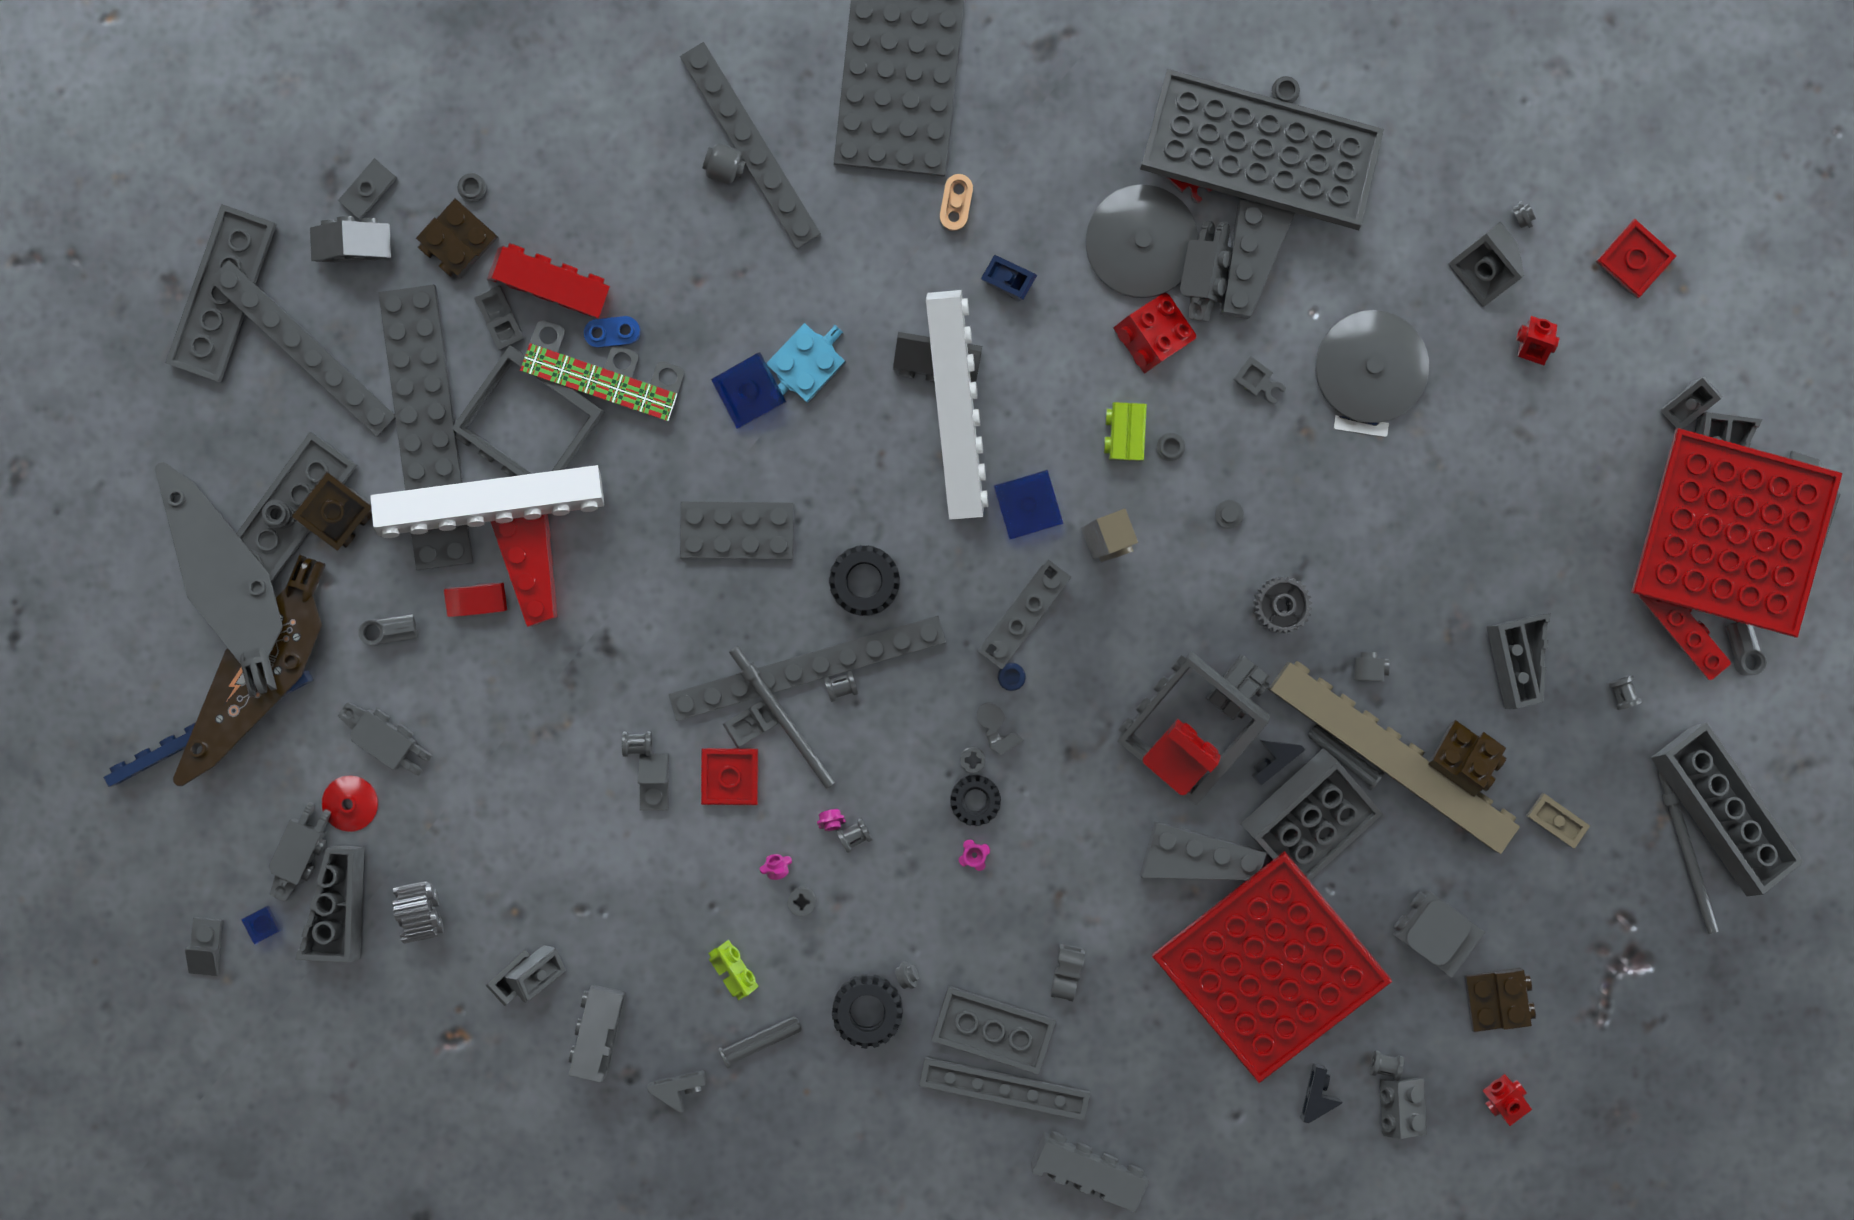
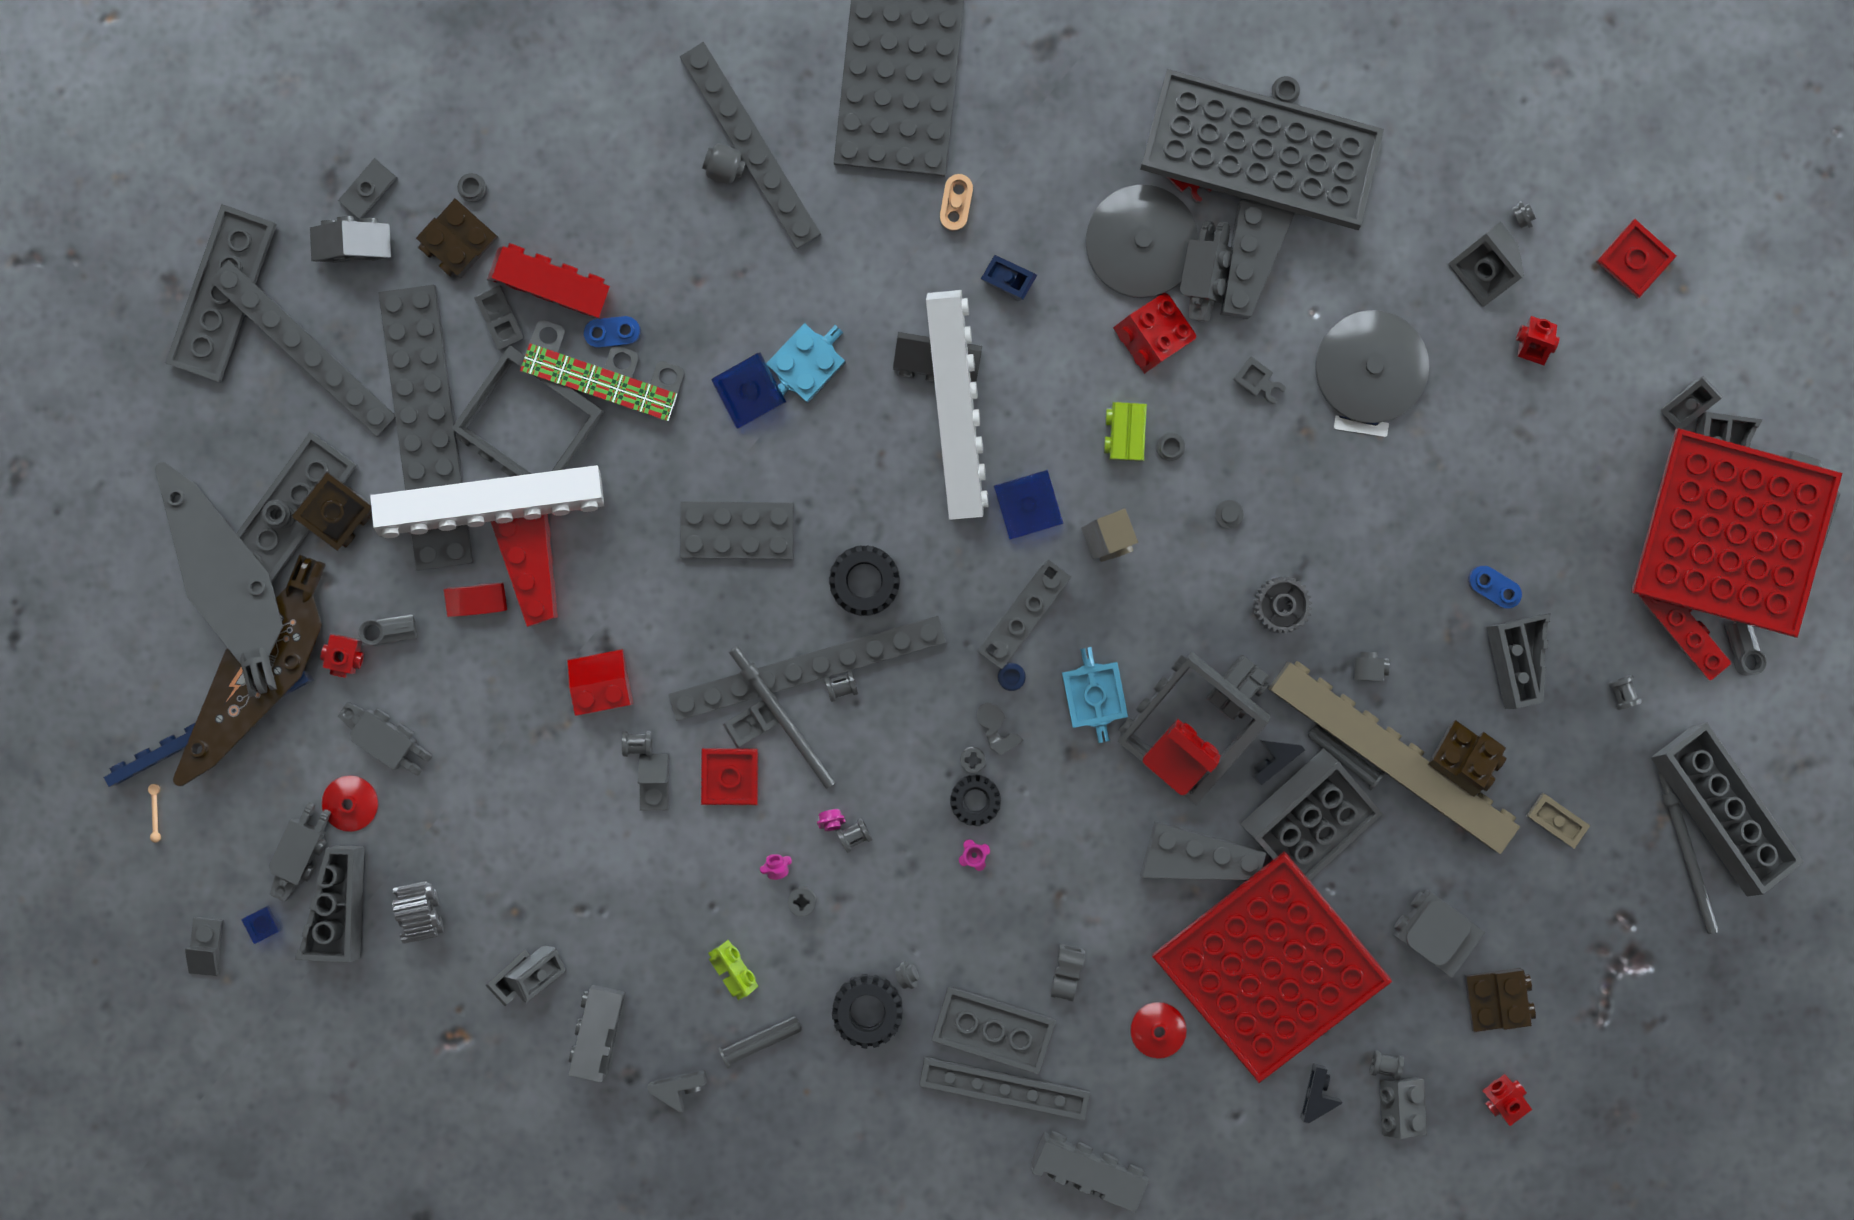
(154, 789): none -> light nougat hinge
(352, 656): none -> red brick
(599, 682): none -> red slope
(1094, 694): none -> medium azure plate
(1153, 1016): none -> red dish
(1495, 587): none -> blue plate

